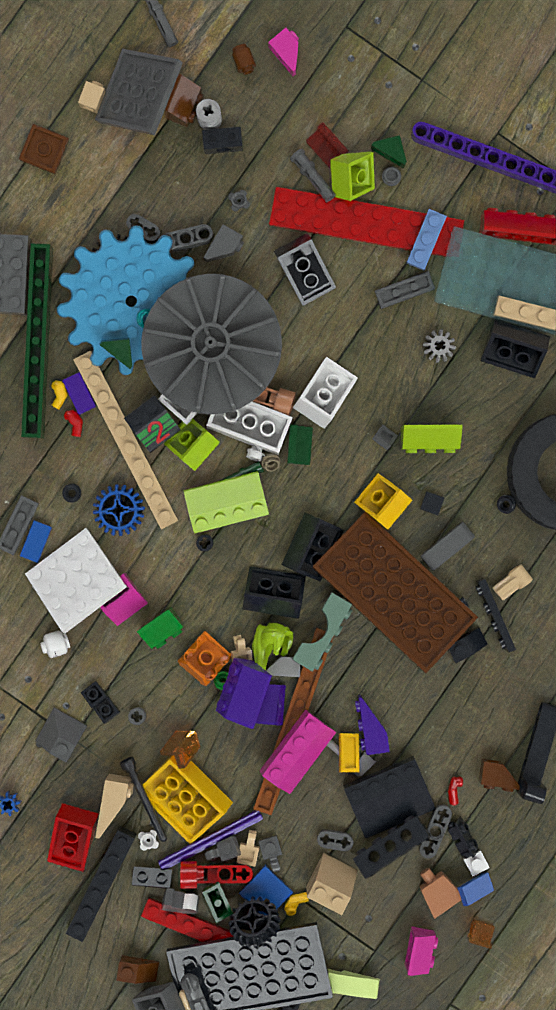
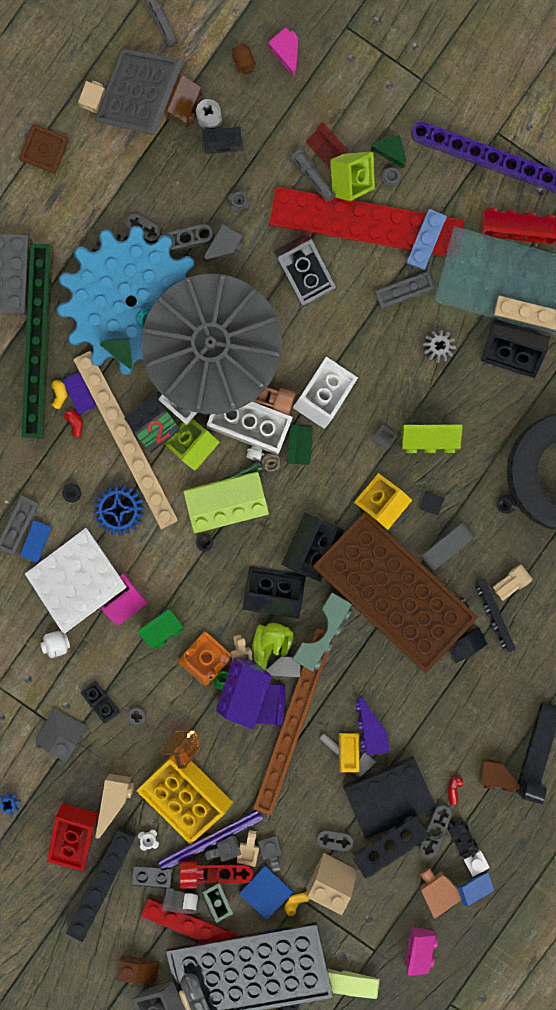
(129, 767): black piece -> none
(247, 916): black gear -> none
(297, 752): dark pink slope -> none
(481, 934): clear orange panel -> none

